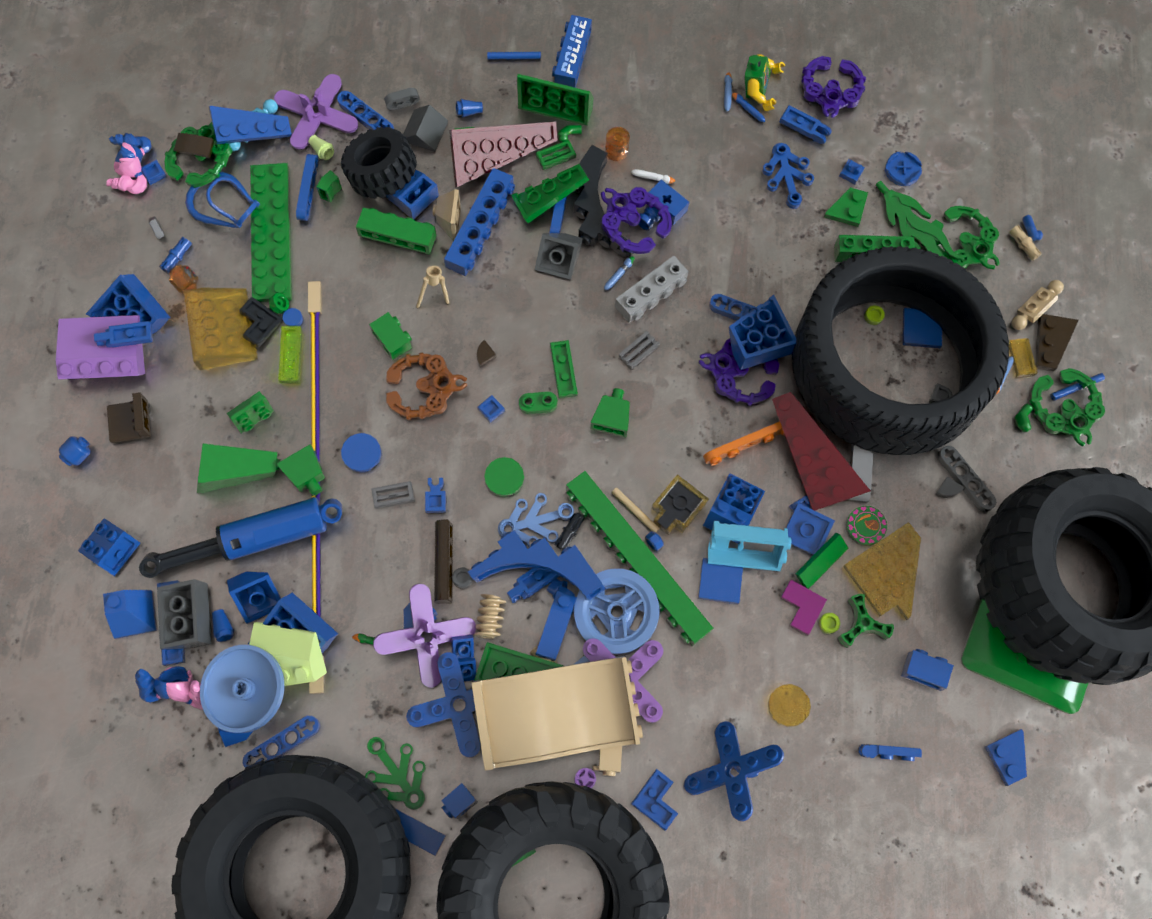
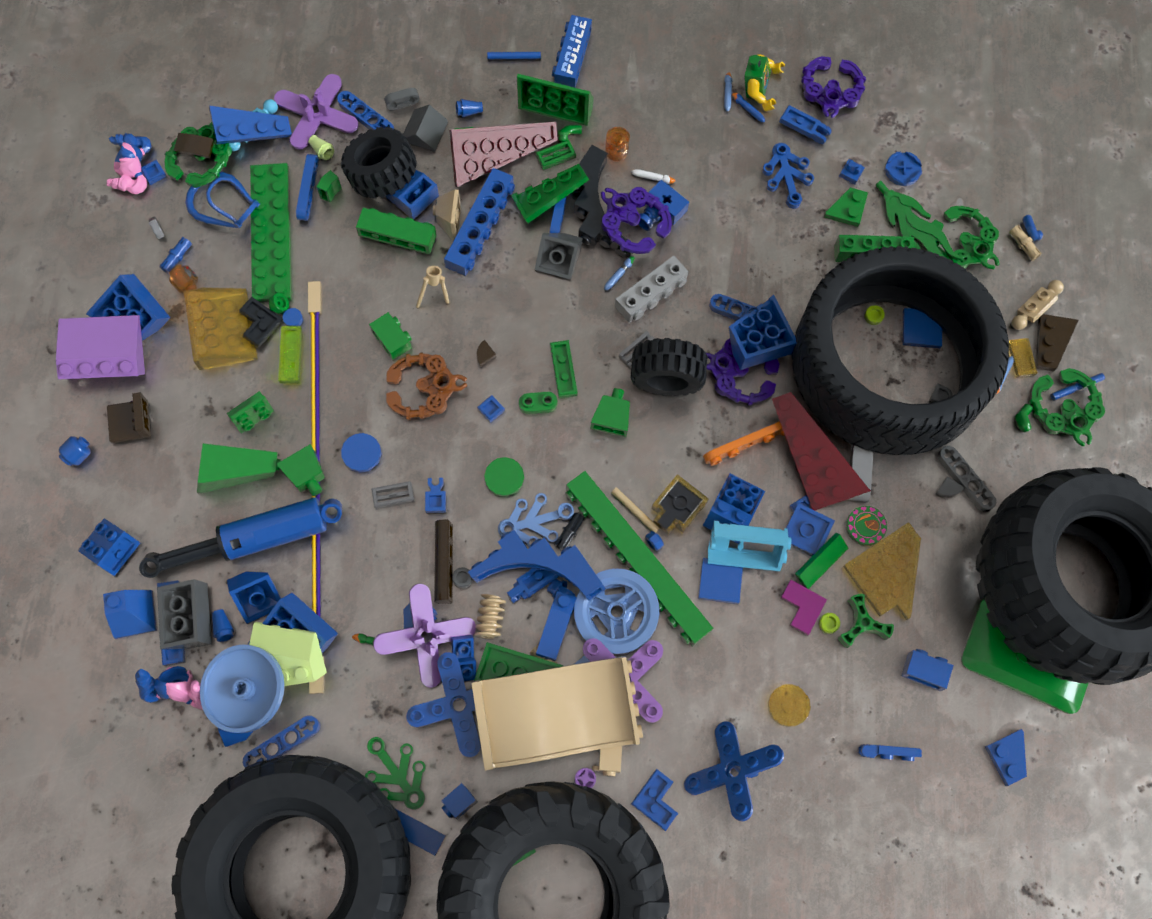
(125, 335): blue hinge -> none
(669, 367): none -> black tyre

